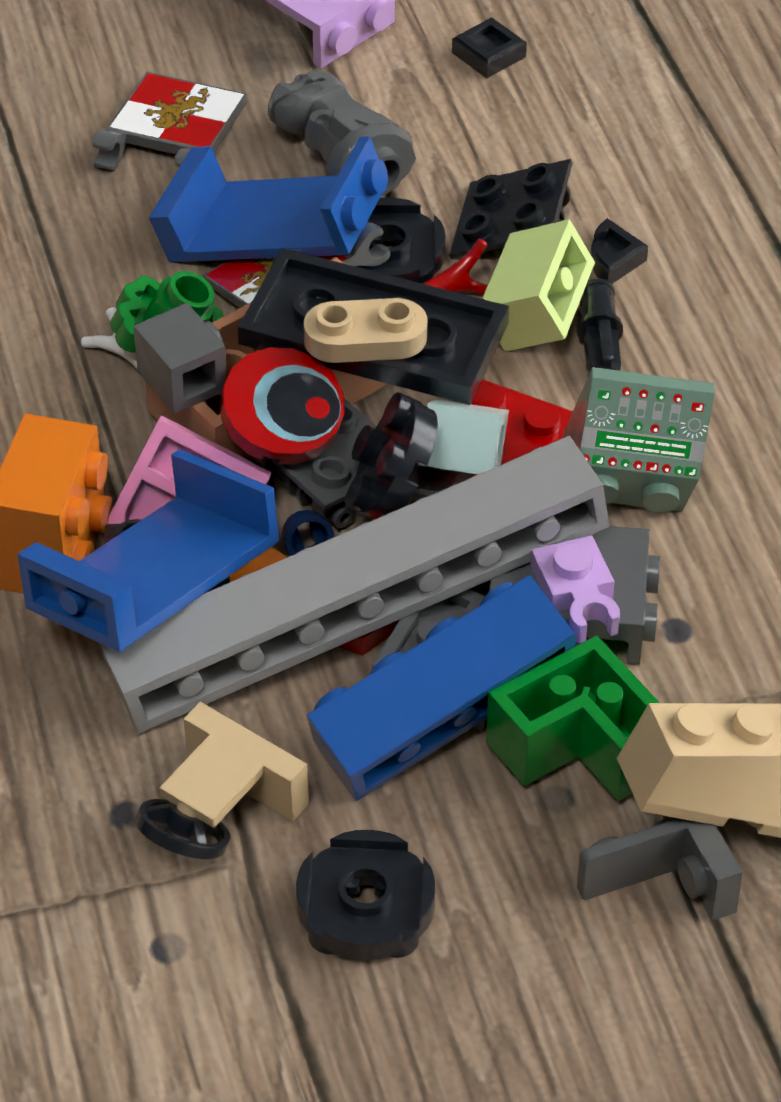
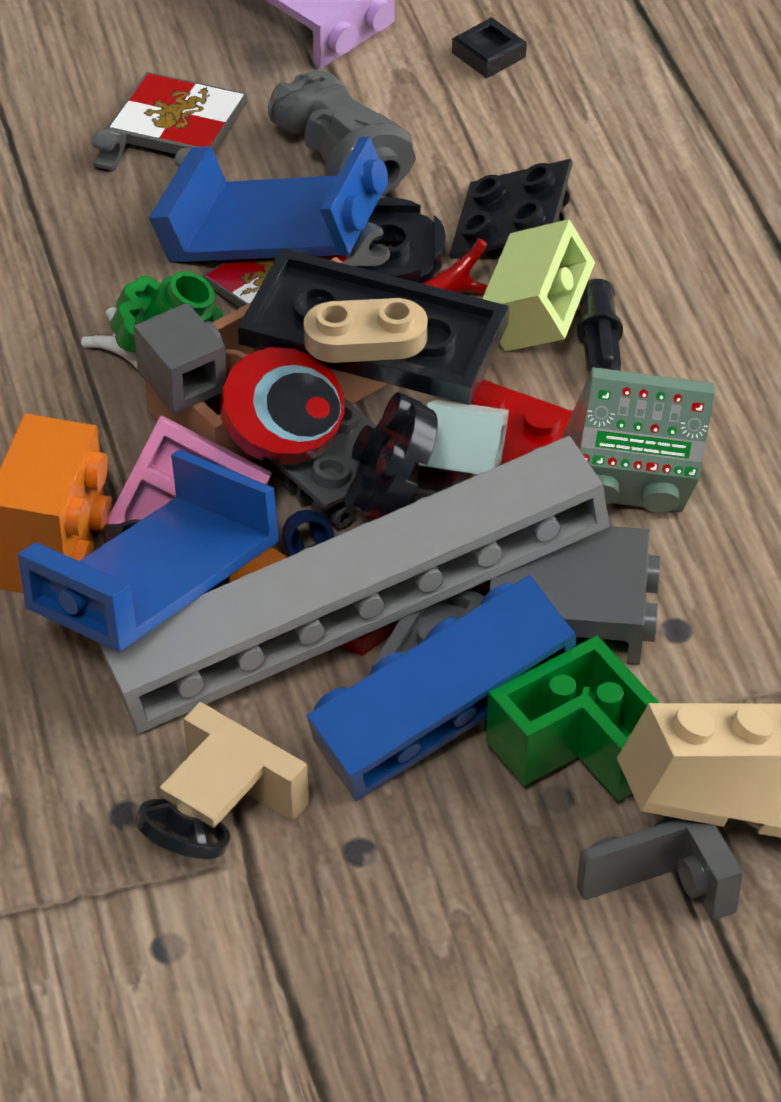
(365, 929): black plate -> none
(577, 580): lavender plate -> none
(616, 251): black tile -> none

